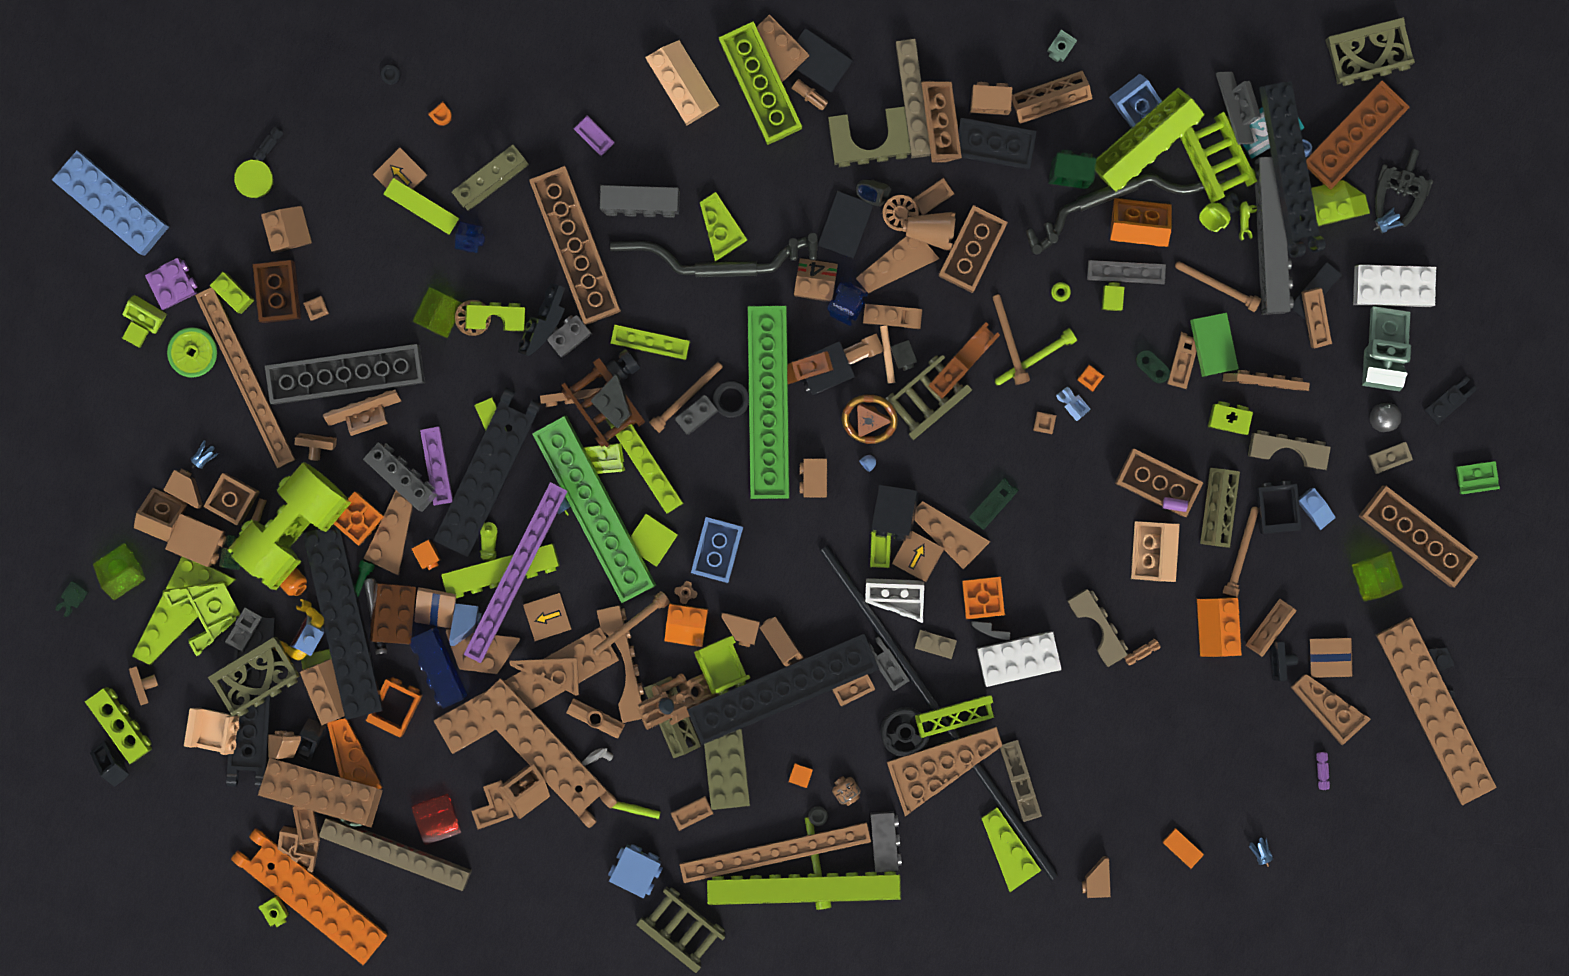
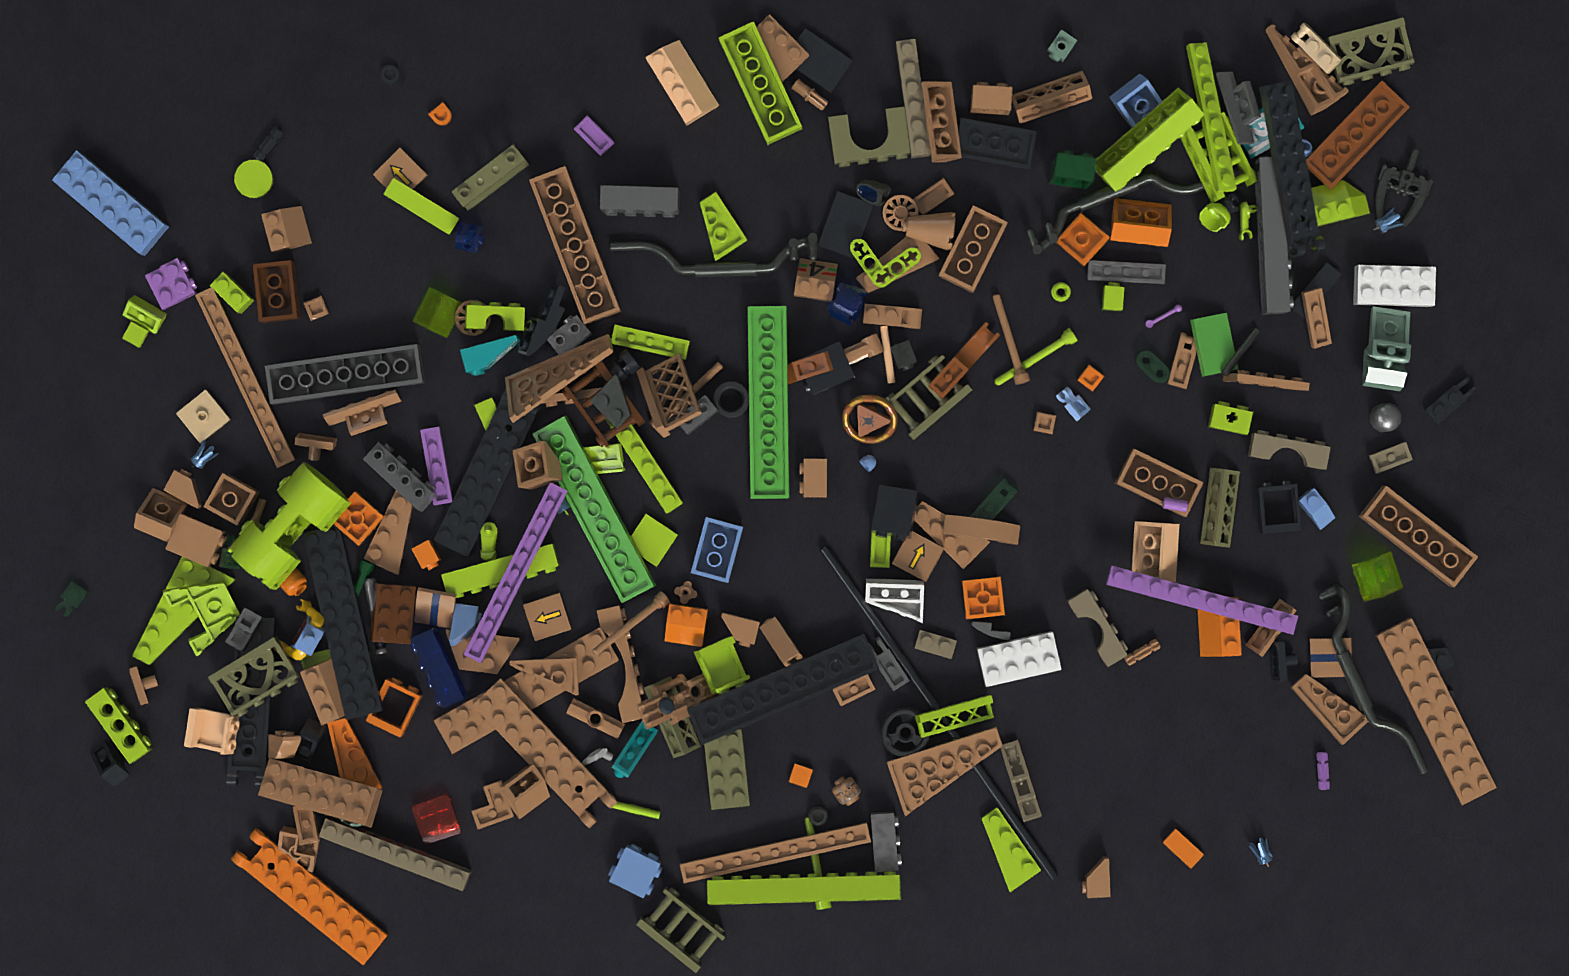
(118, 572): clear neon green slope -> none
(179, 350): lime wheel -> none
(203, 416): none -> tan plate
(277, 905): lime brick -> none
(483, 356): none -> teal slope
(536, 466): none -> medium nougat slope
(539, 382): none -> medium nougat wing
(633, 750): none -> teal piece
(656, 403): none -> medium nougat fence
(692, 813): medium nougat plate -> none
(878, 268): none -> lime beam
(981, 529): none -> medium nougat slope
(1082, 239): none -> orange plate
(1177, 308): none -> medium lavender hinge
(1202, 600): none -> medium lavender plate
(1212, 119): none -> lime plate
(1232, 587): medium nougat piece -> none
(1240, 352): none -> pearl dark grey bar
(1251, 302): medium nougat piece -> none
(1312, 83): none -> medium nougat wedge
(1316, 48): none -> tan plate
(1354, 679): none -> pearl dark grey piece
(1477, 477): bright green plate -> none

